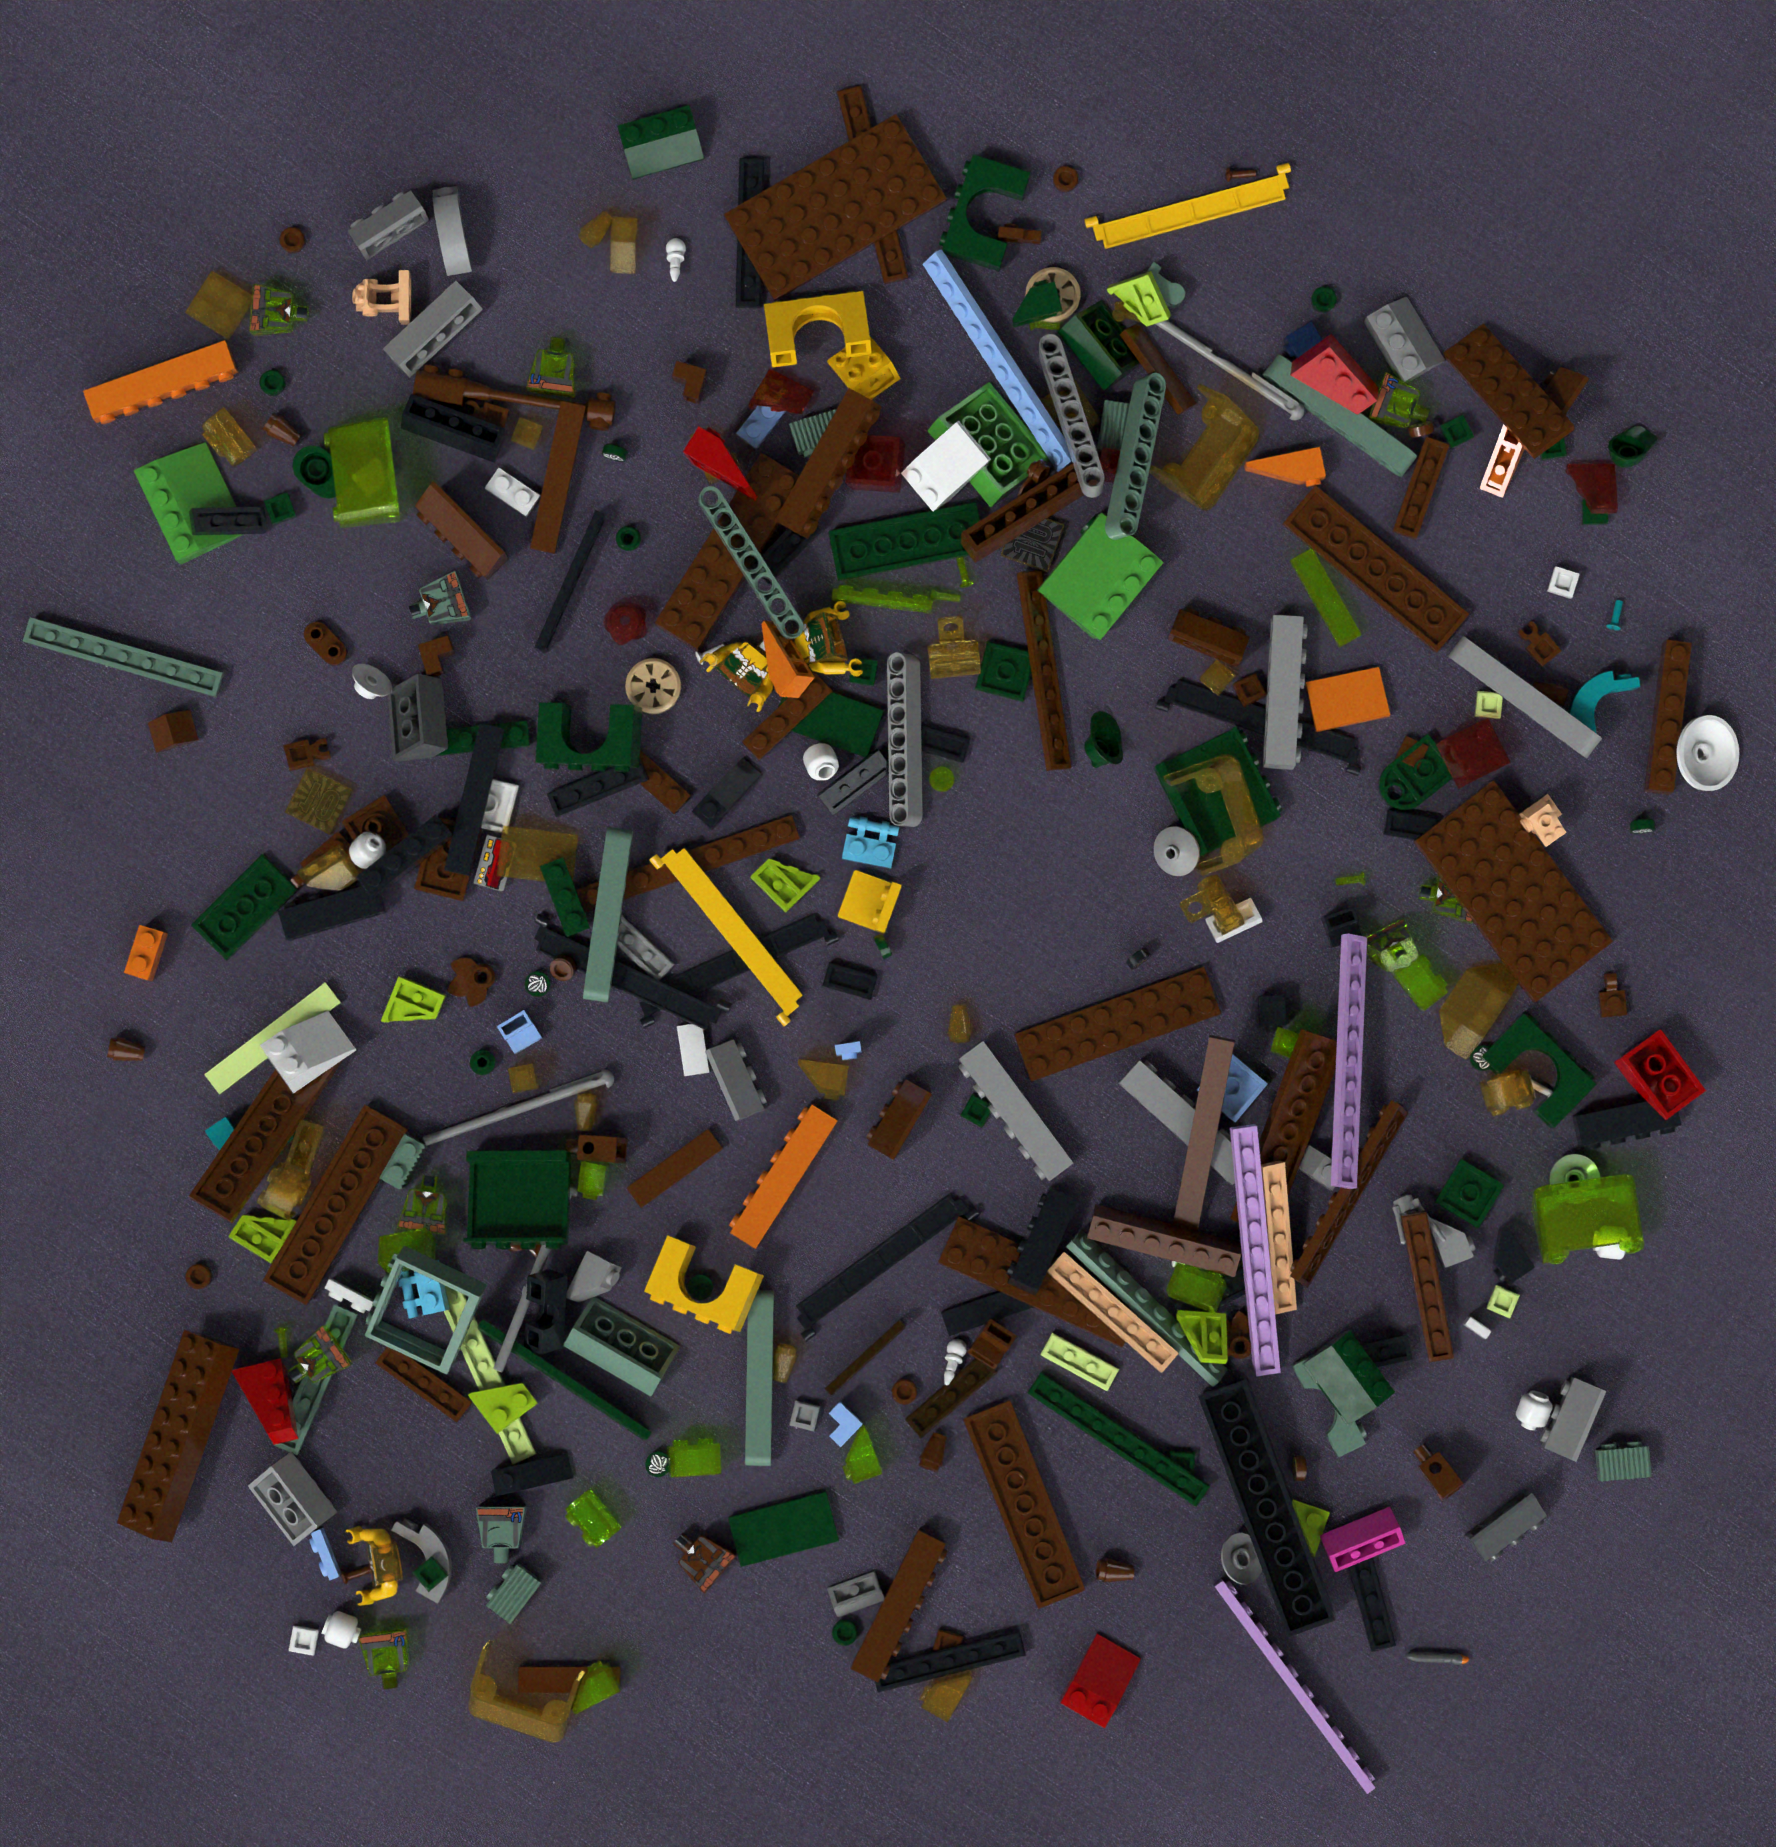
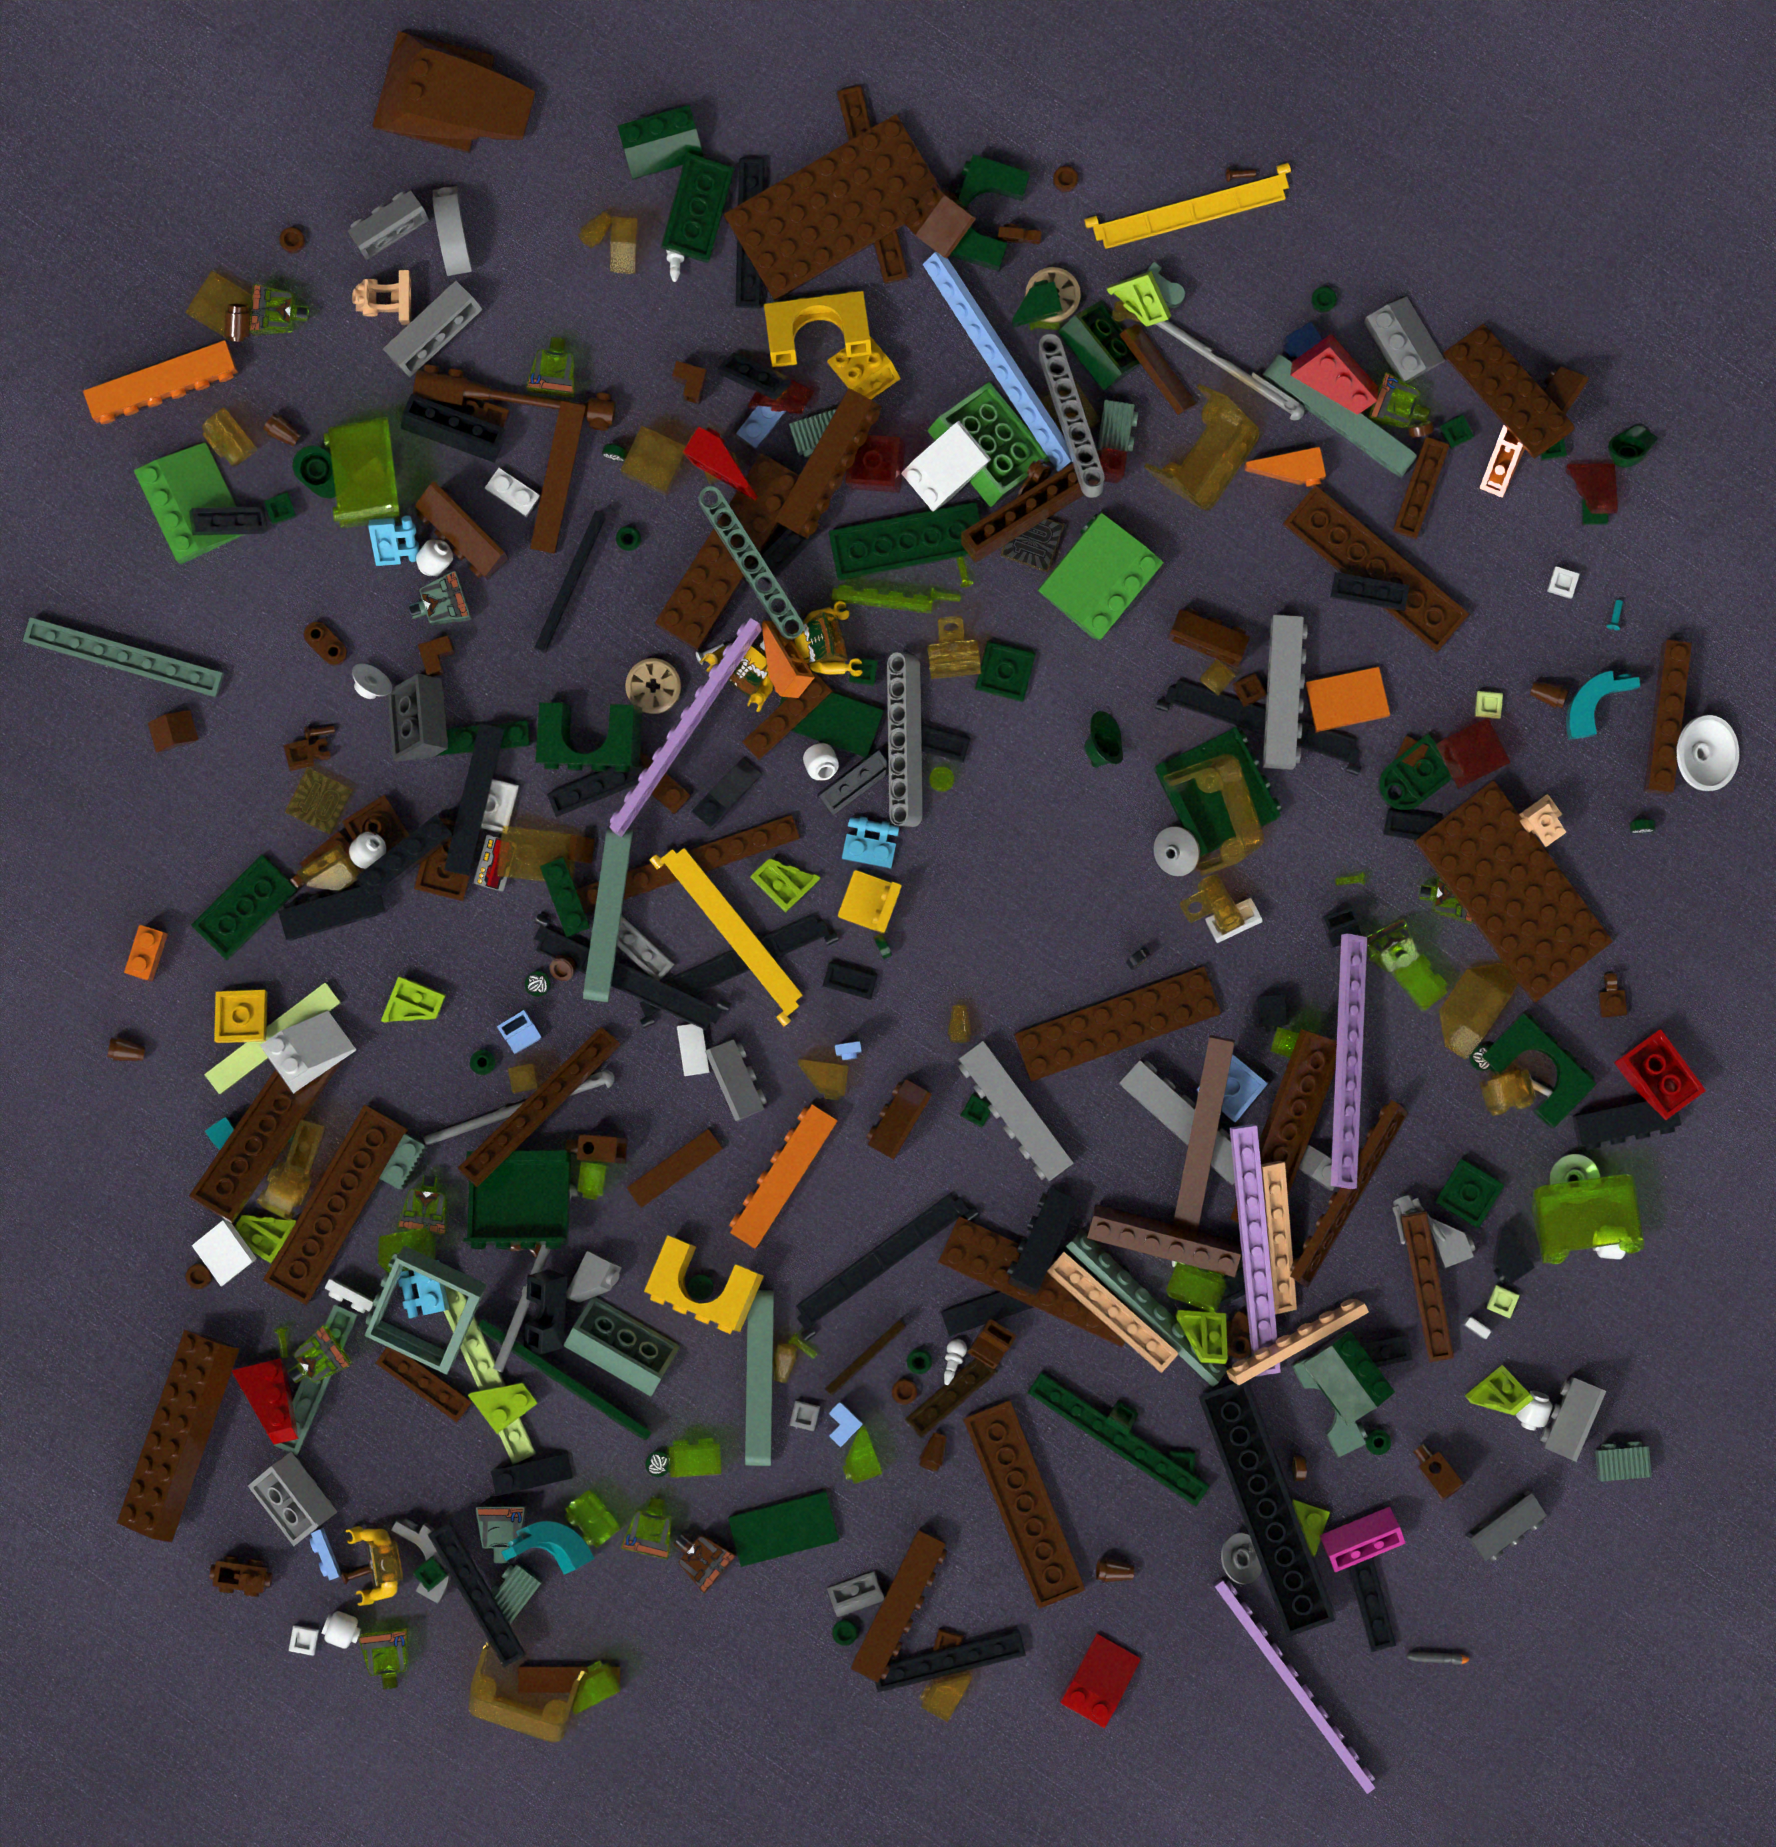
(224, 1252): none -> white tile
(237, 322): none -> reddish brown brick
(240, 1016): none -> yellow plate
(248, 1577): none -> reddish brown brick
(272, 382): dark green tile -> none
(318, 731): none -> reddish brown piece
(385, 540): none -> medium azure plate
(434, 557): none -> white head
(449, 96): none -> reddish brown wedge
(467, 981): reddish brown plate -> none
(477, 1594): none -> black tile
(527, 433): clear yellow plate -> none
(538, 1106): none -> reddish brown plate
(557, 1539): none -> teal arch
(581, 849): none -> reddish brown tile
(585, 1110): clear yellow cone -> none
(624, 633): clear red piece -> none
(650, 1531): none -> torso
(654, 460): none -> clear yellow brick
(690, 719): none -> lavender plate
(697, 207): none -> dark green tile
(754, 376): none -> black plate
(801, 1345): none -> clear neon green piece
(919, 1369): none -> dark green plate
(940, 220): none -> reddish brown slope
(1044, 671): reddish brown tile -> none
(1079, 1361): yellowish green tile -> none
(1122, 1417): none -> dark green tile
(1131, 466): sand green beam -> none
(1291, 1344): none -> light nougat plate
(1325, 598): clear neon green plate -> none
(1369, 591): none -> black plate
(1370, 1442): none -> dark green plate
(1500, 1392): none -> lime wing
(1525, 697): light grey beam -> none
(1541, 647): reddish brown plate -> none

